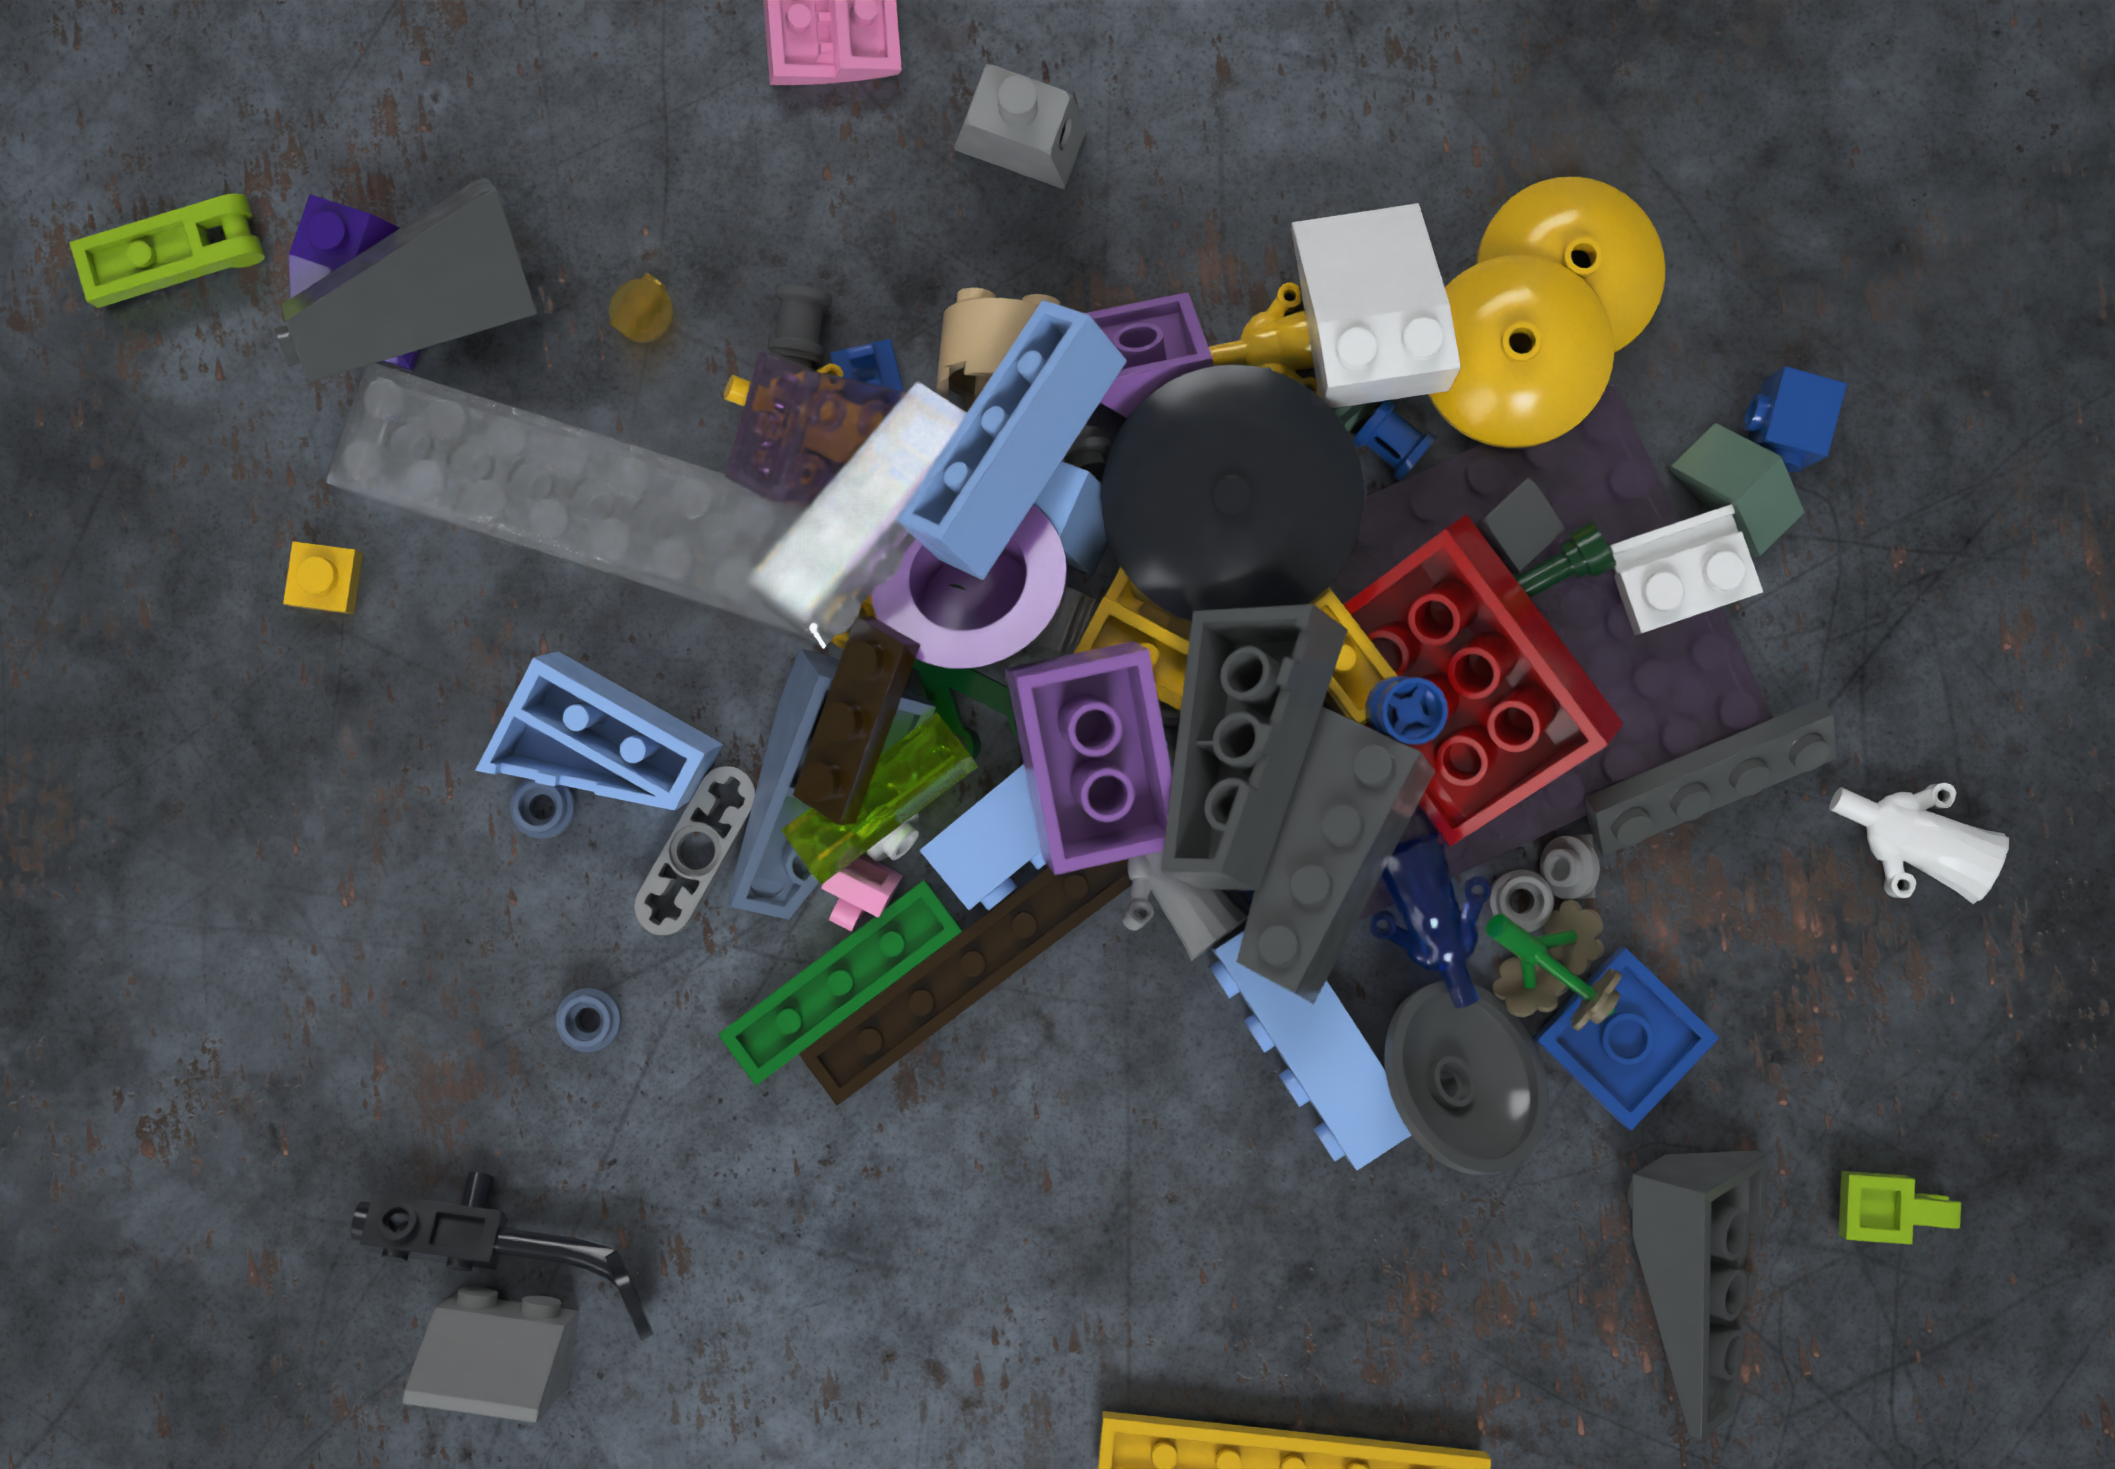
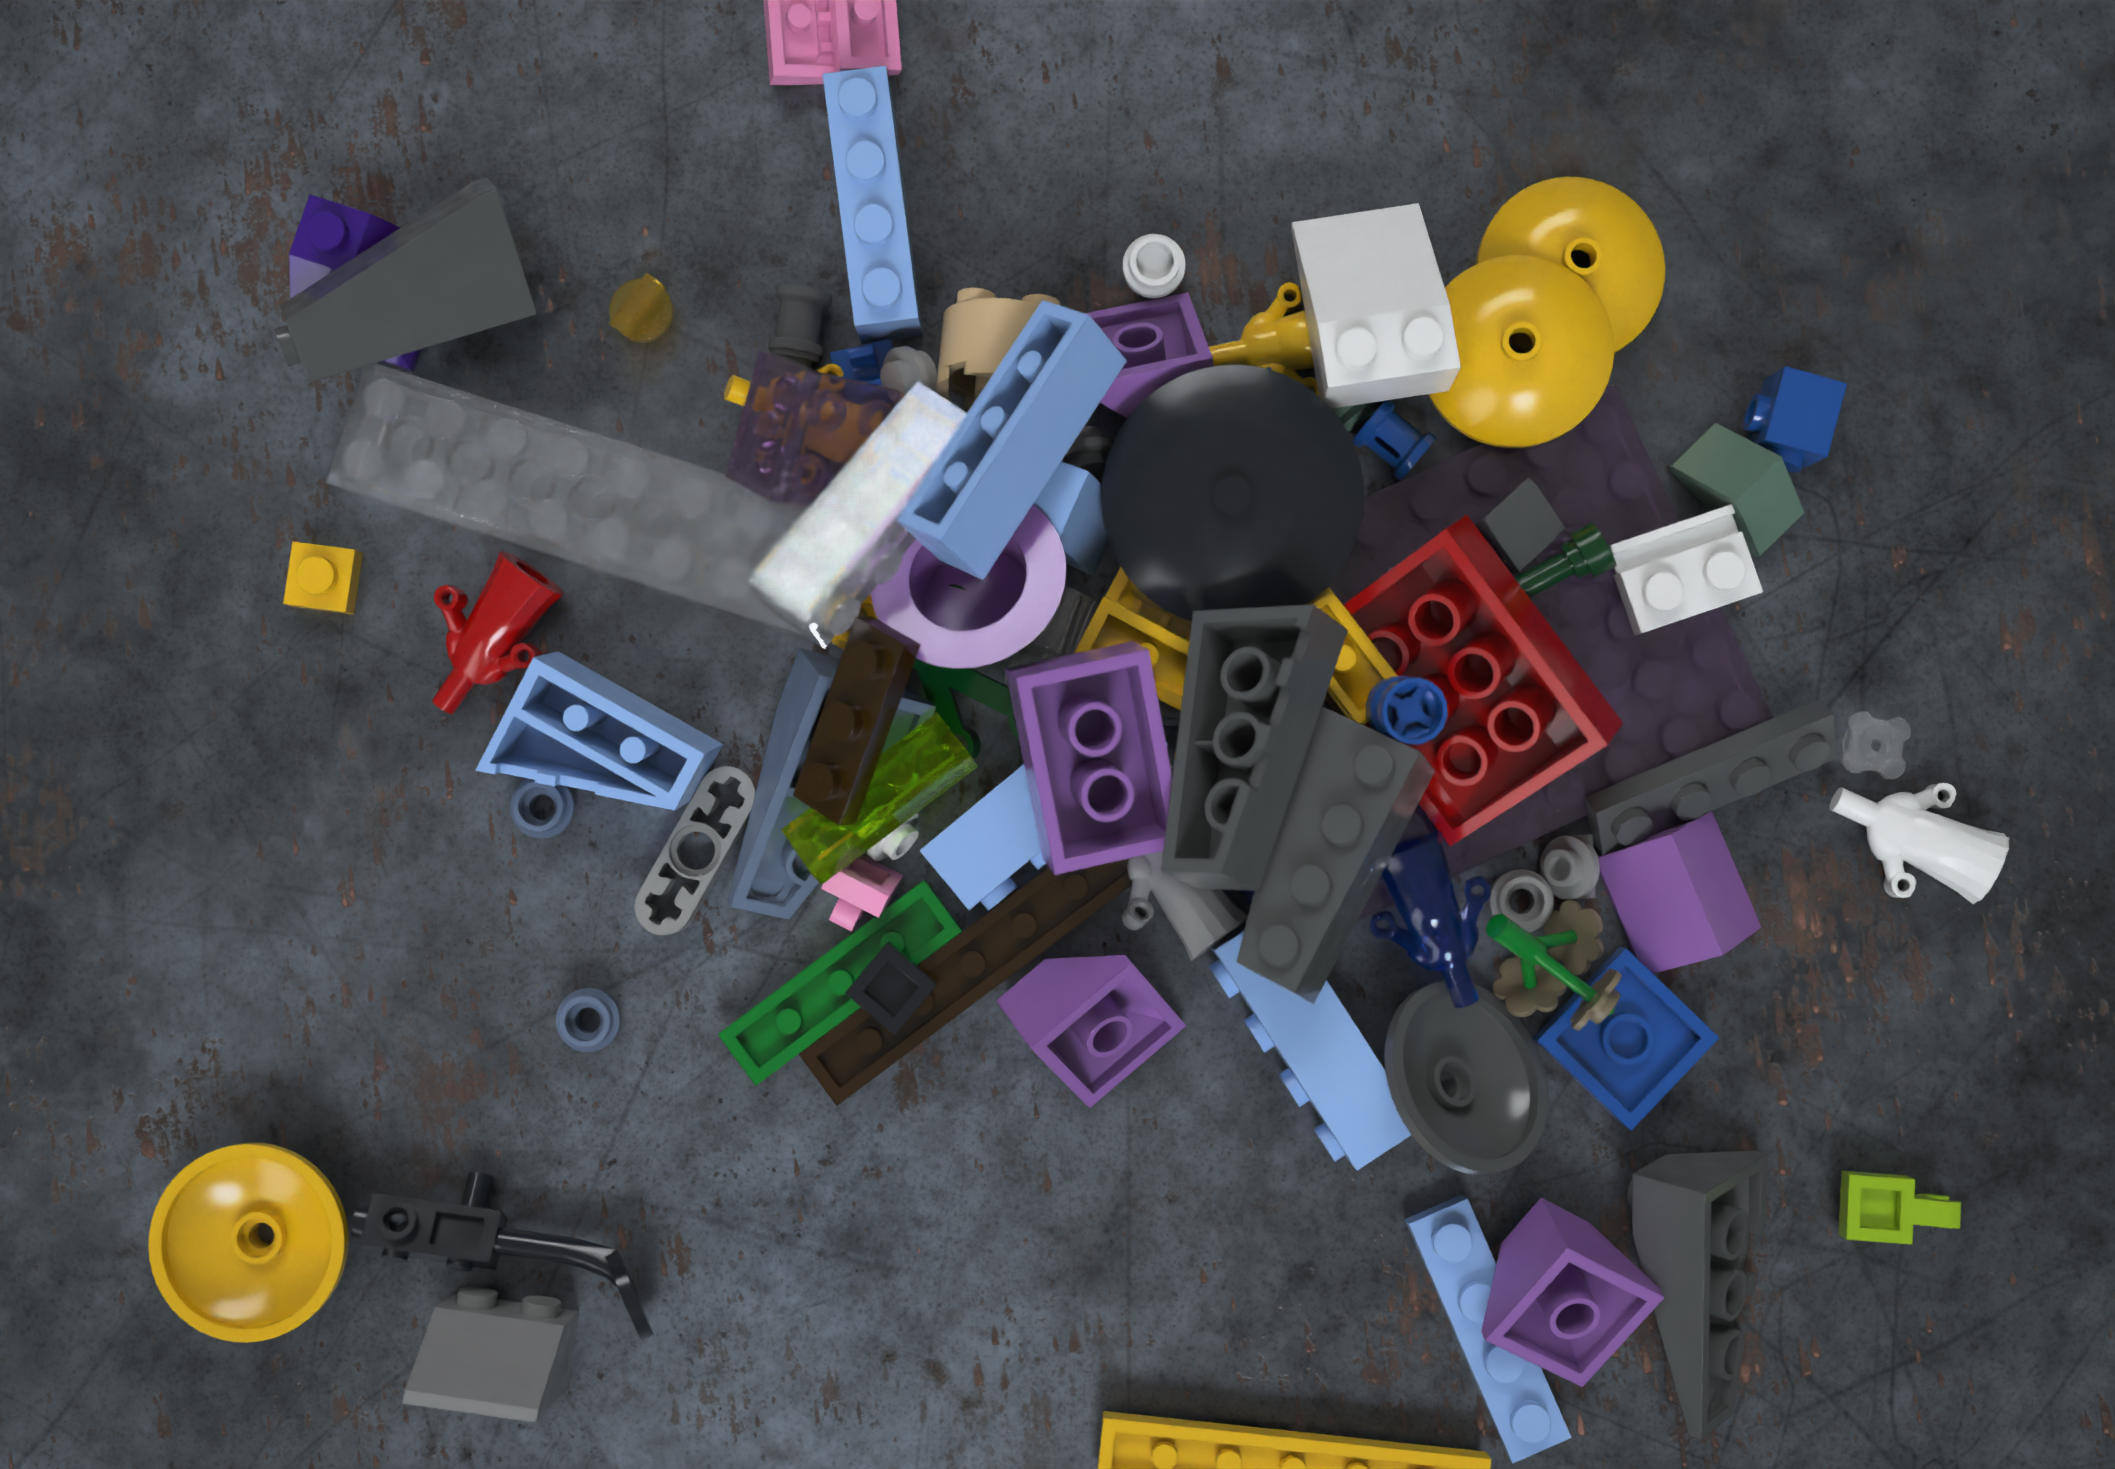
(165, 250): lime plate -> none
(210, 1249): none -> yellow dish
(492, 636): none -> red piece
(872, 204): none -> light blue brick
(891, 988): none -> black plate
(905, 367): none -> light grey plate
(1020, 126): light grey torso -> none
(1090, 1020): none -> medium lavender slope
(1153, 265): none -> white plate
(1462, 1277): none -> light blue plate
(1564, 1294): none -> medium lavender slope
(1679, 895): none -> medium lavender slope
(1857, 749): none -> clear plate

